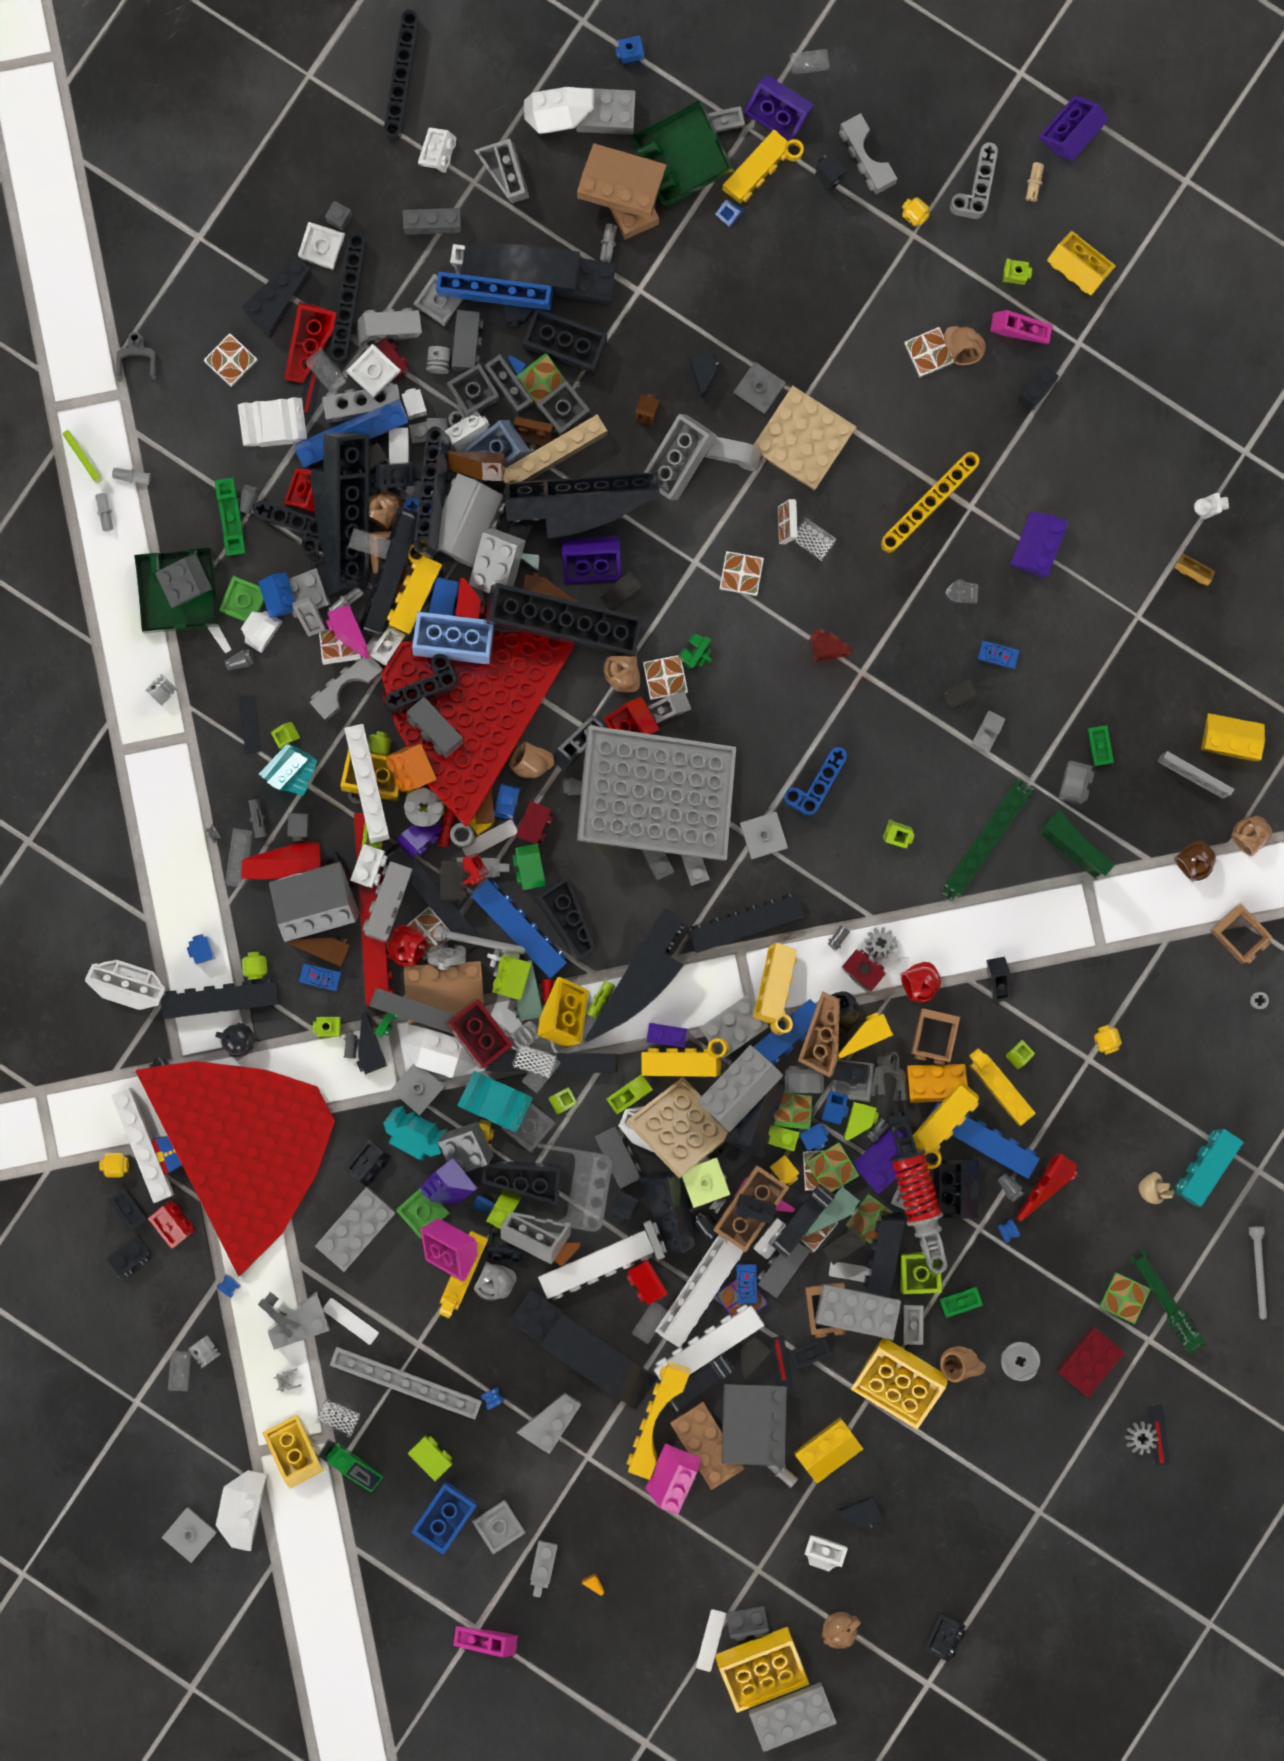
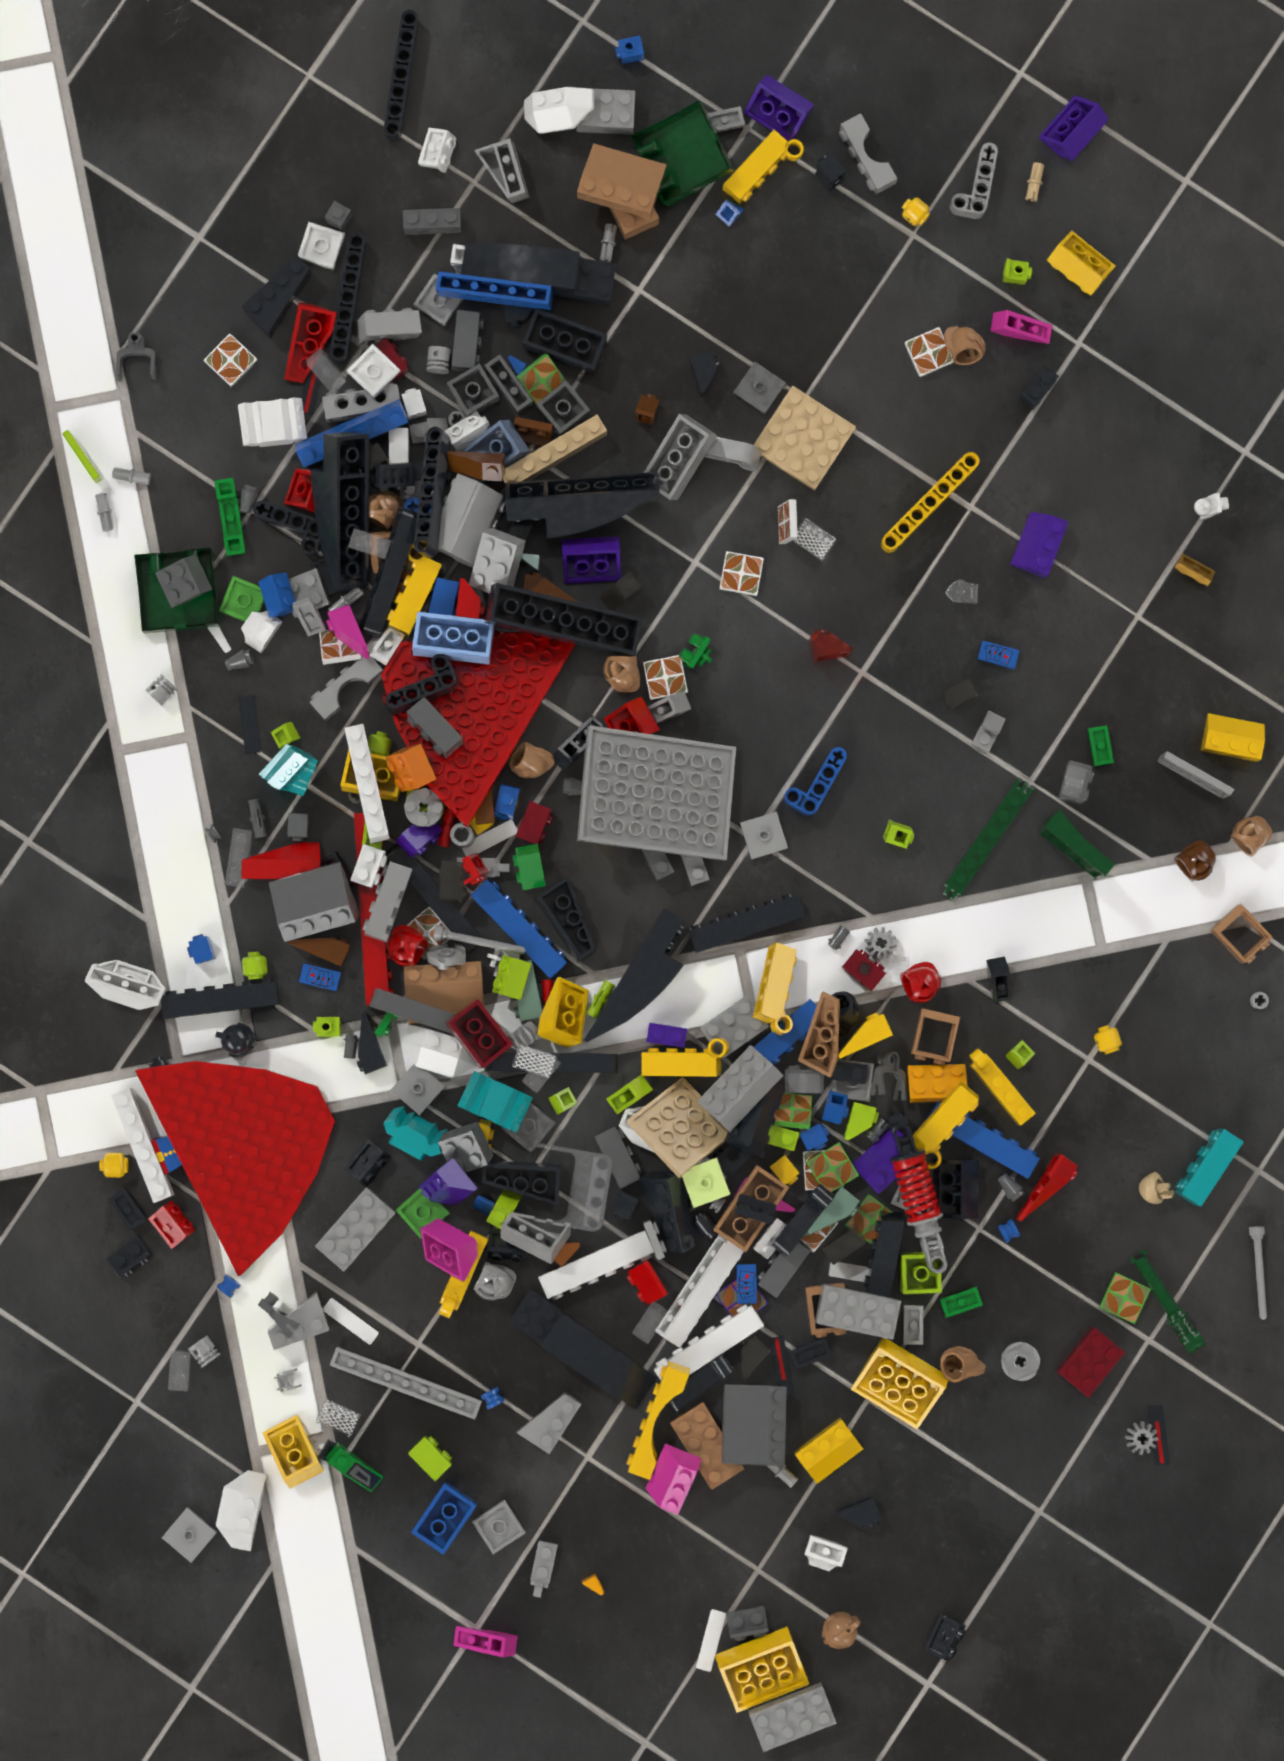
(809, 61): clear plate -> none

